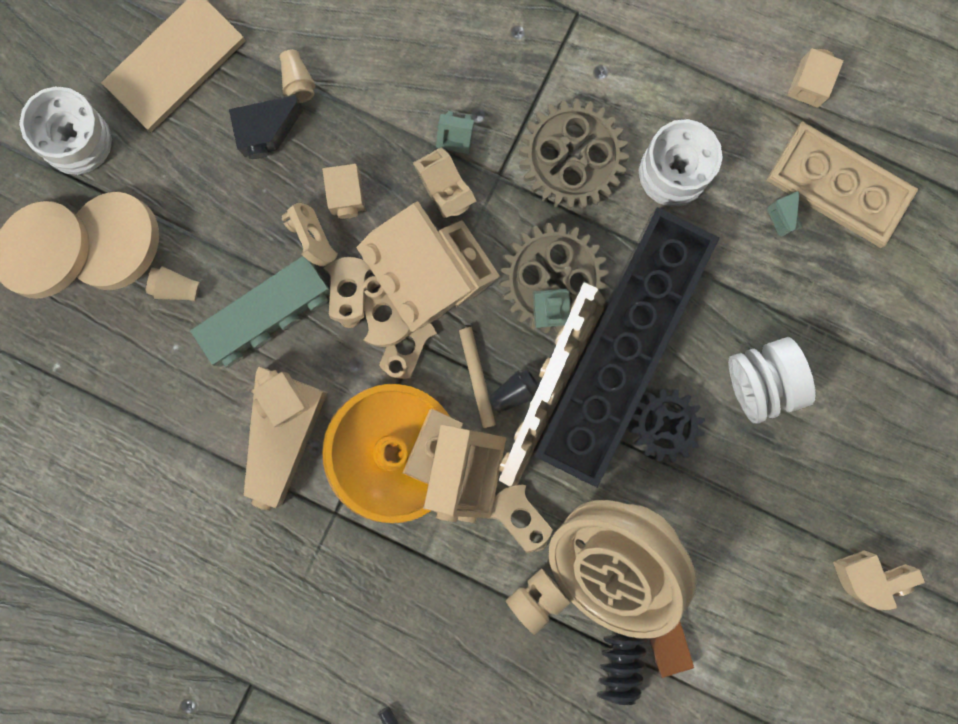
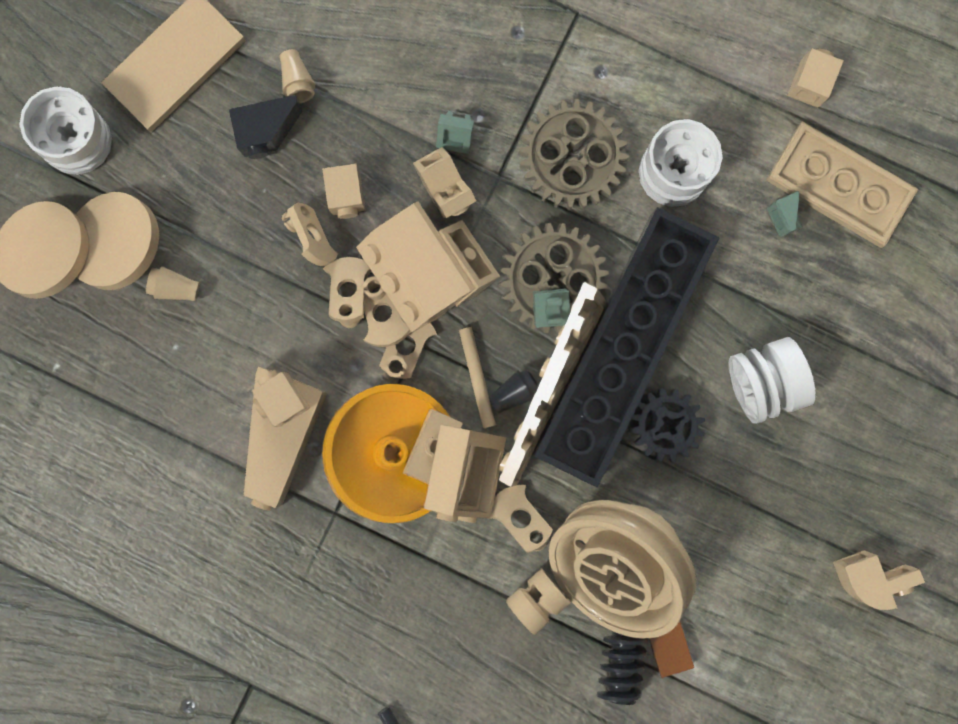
(261, 312): sand green brick -> none

